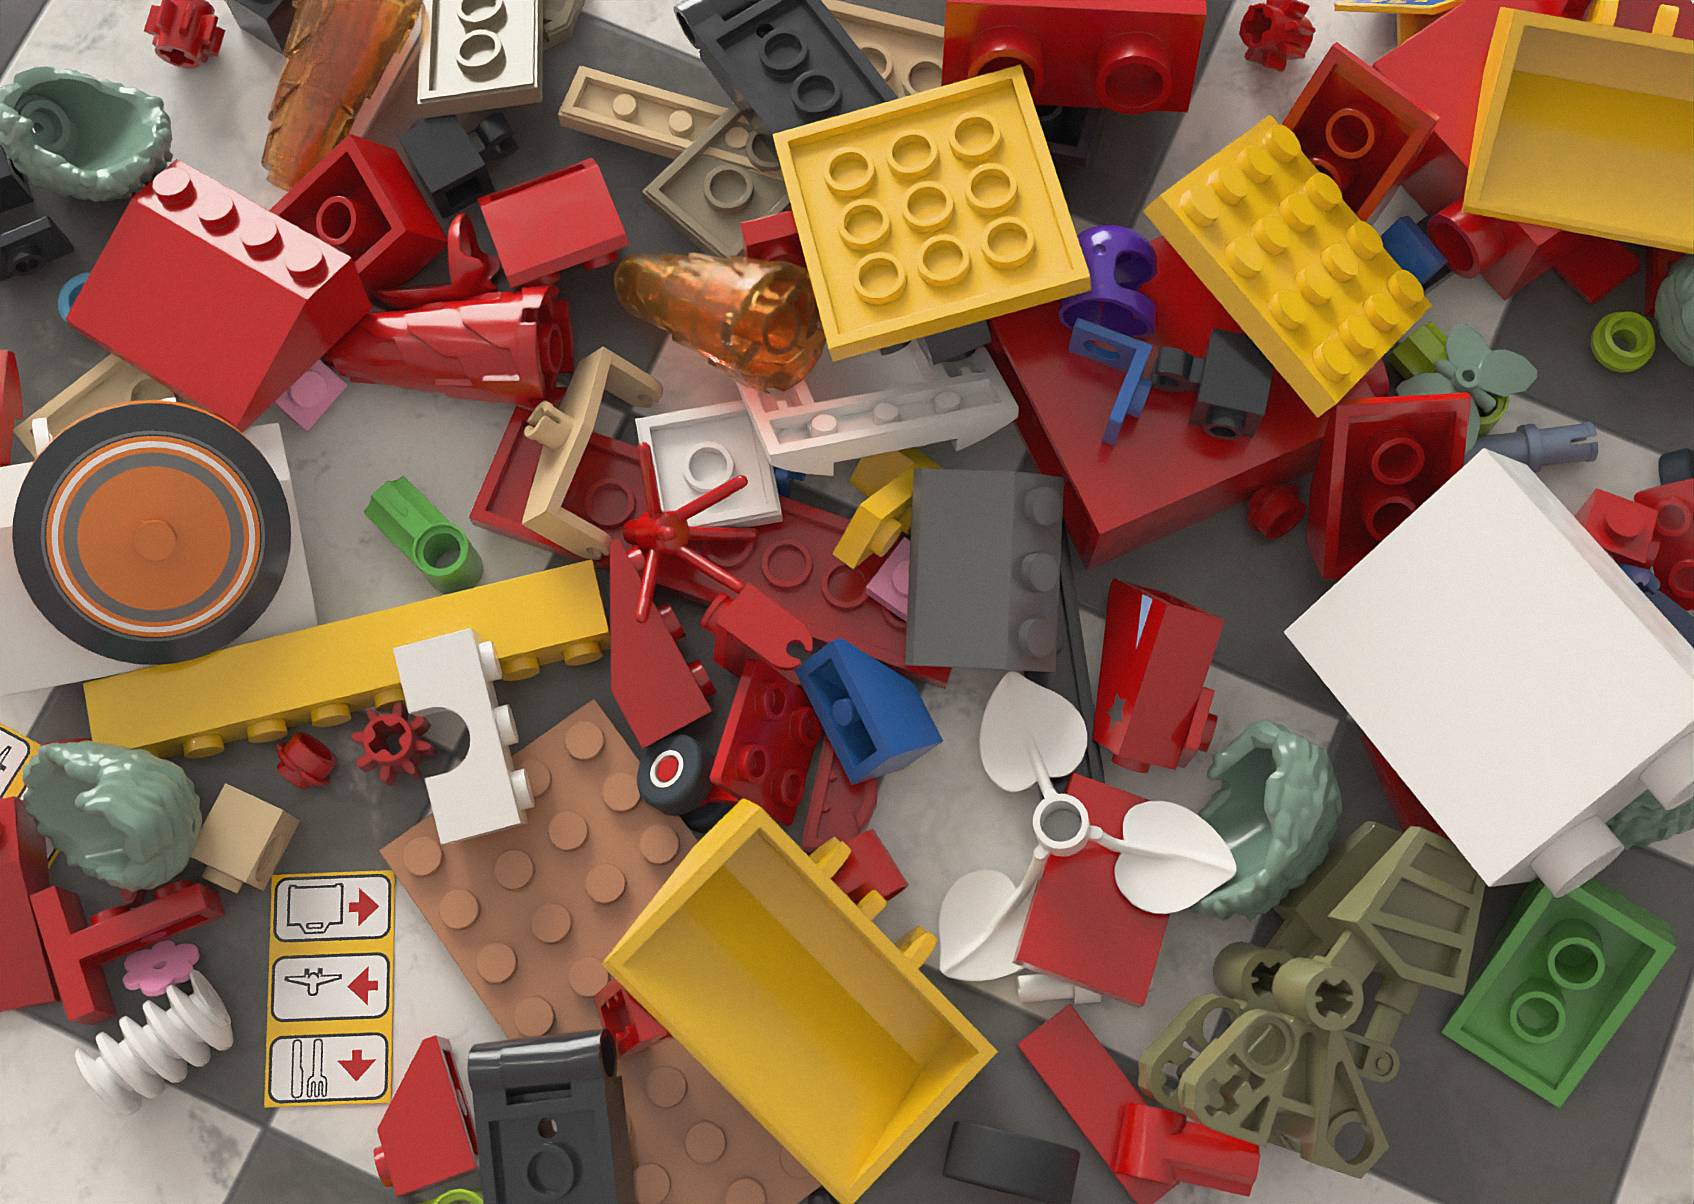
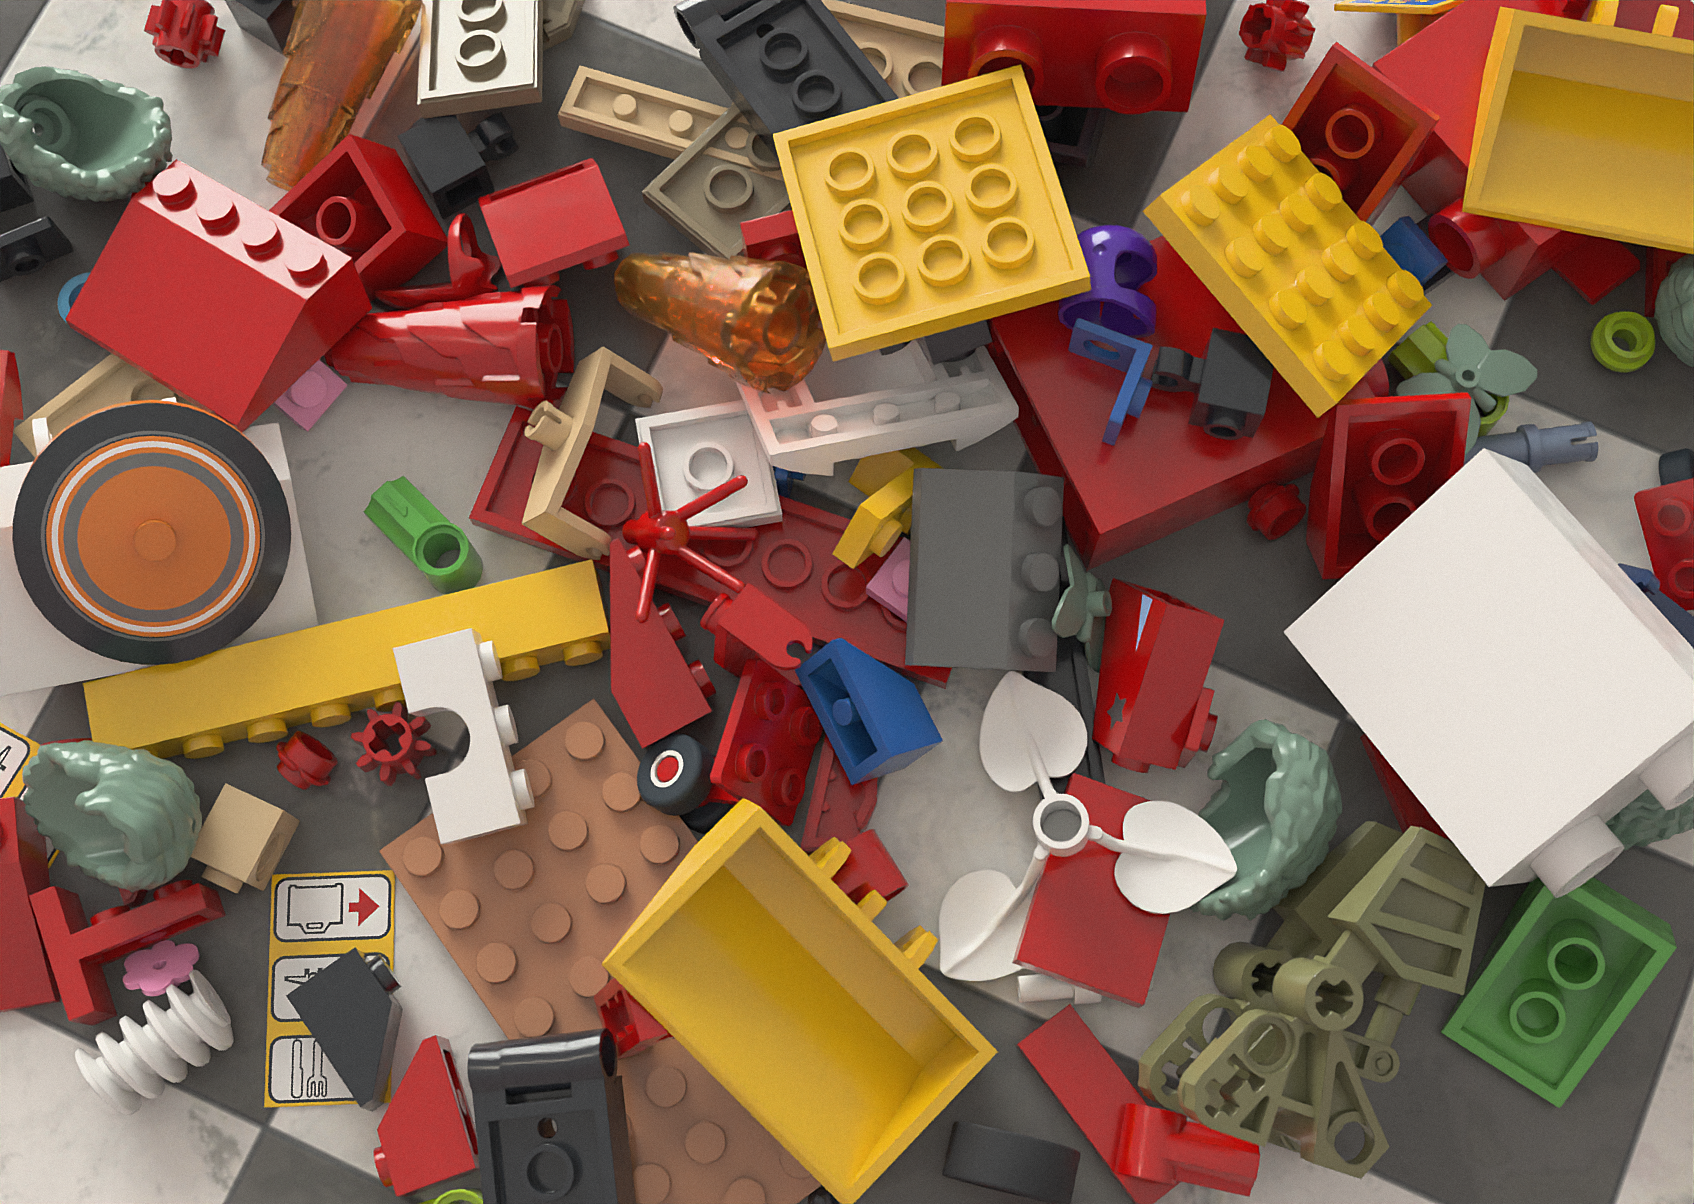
(354, 1021): none -> black slope
(1083, 609): none -> sand green piece
(1621, 528): red brick -> none

